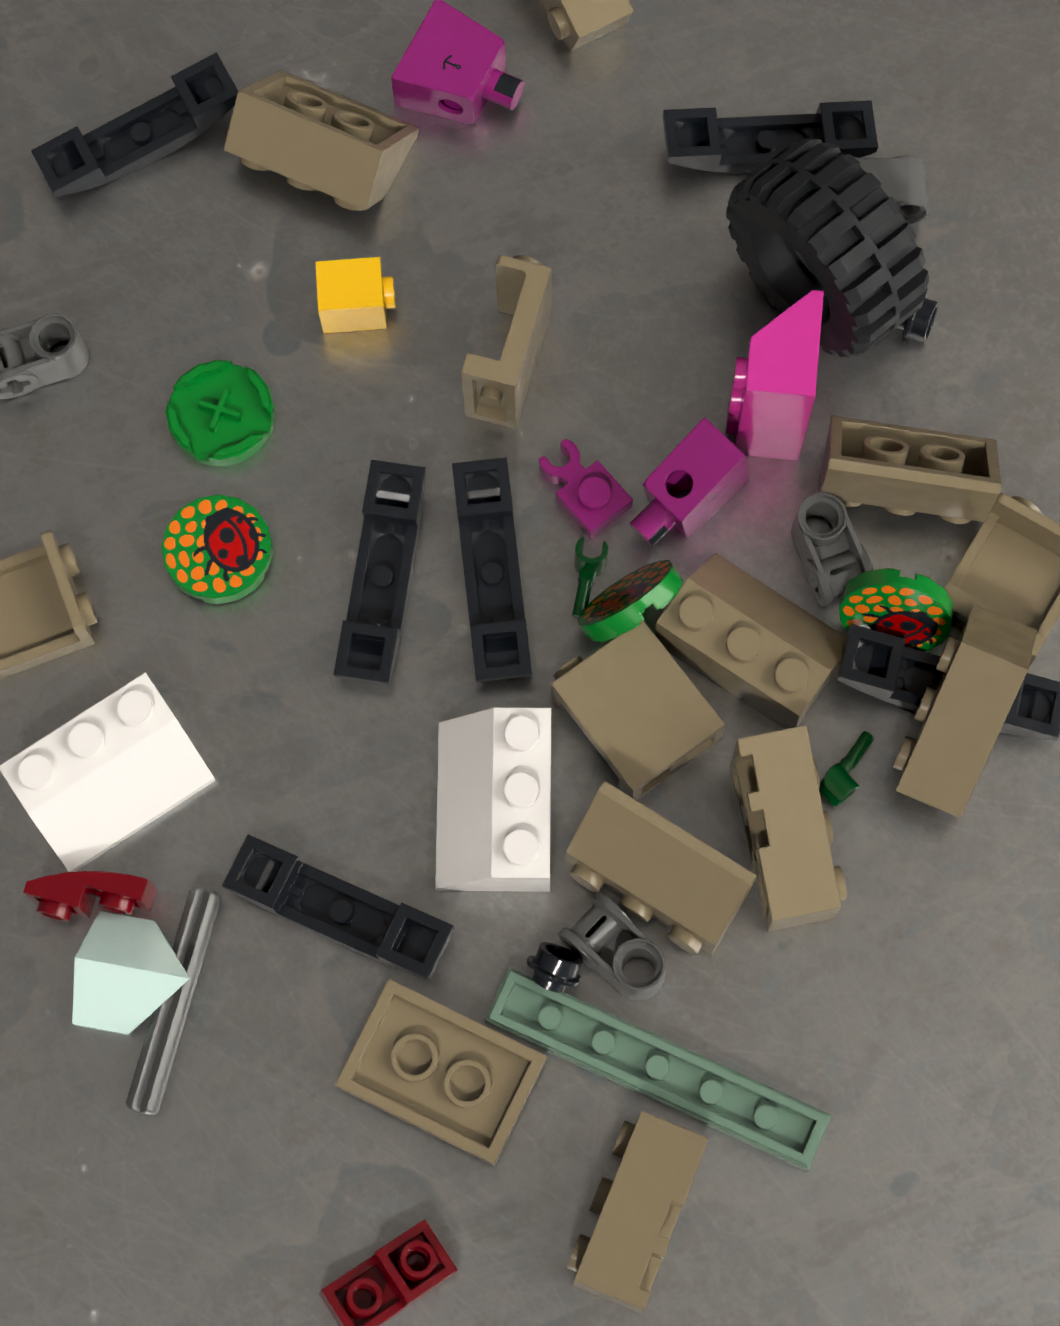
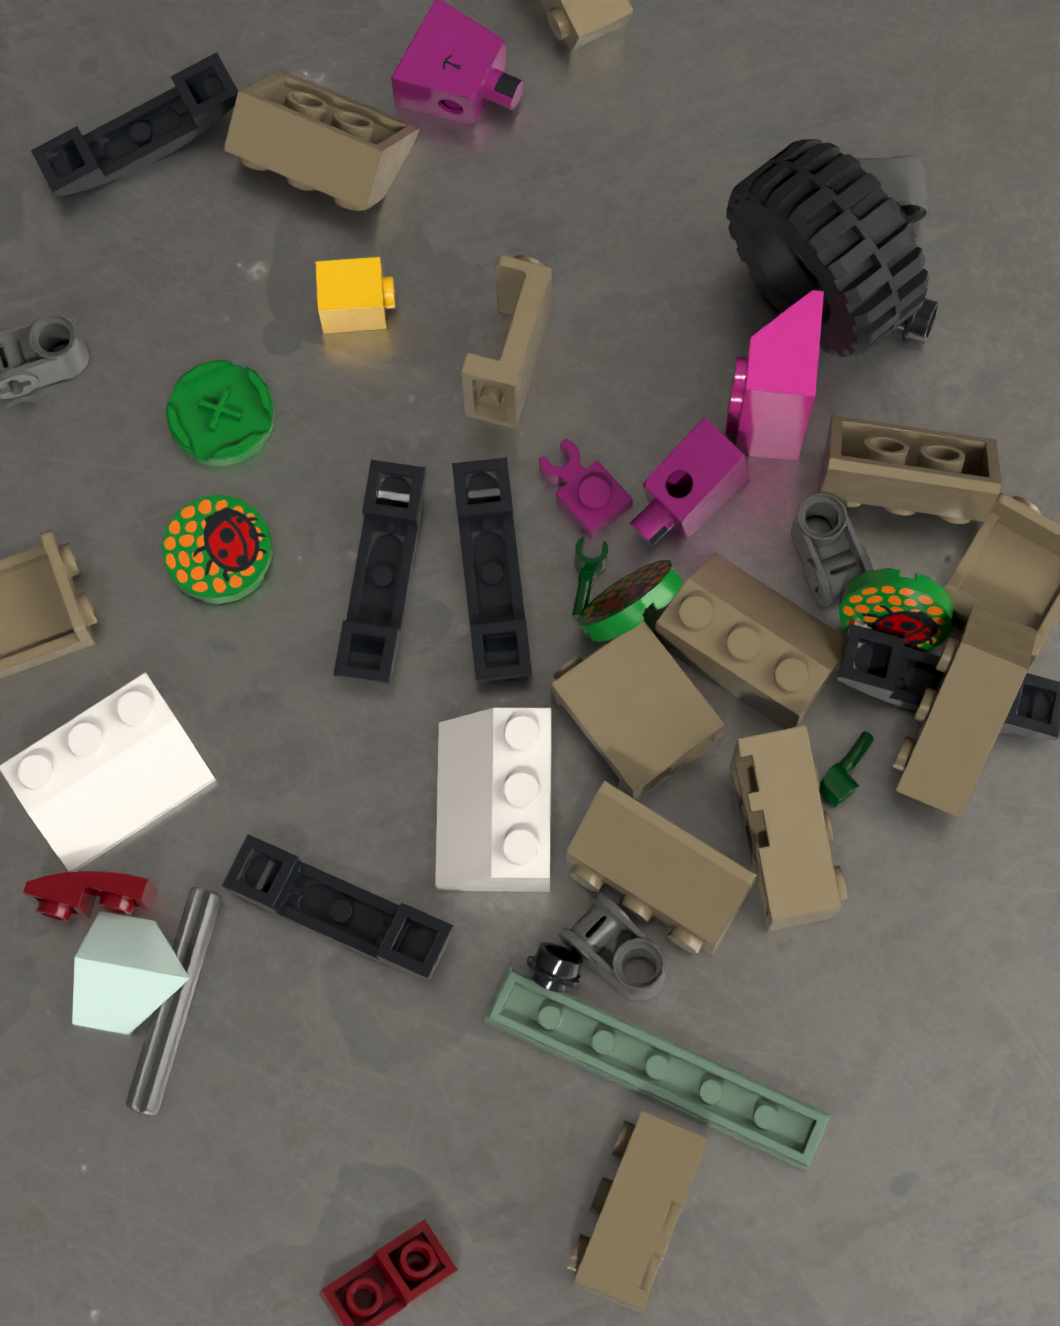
(441, 1072): dark tan plate -> none
(744, 144): black slope -> none

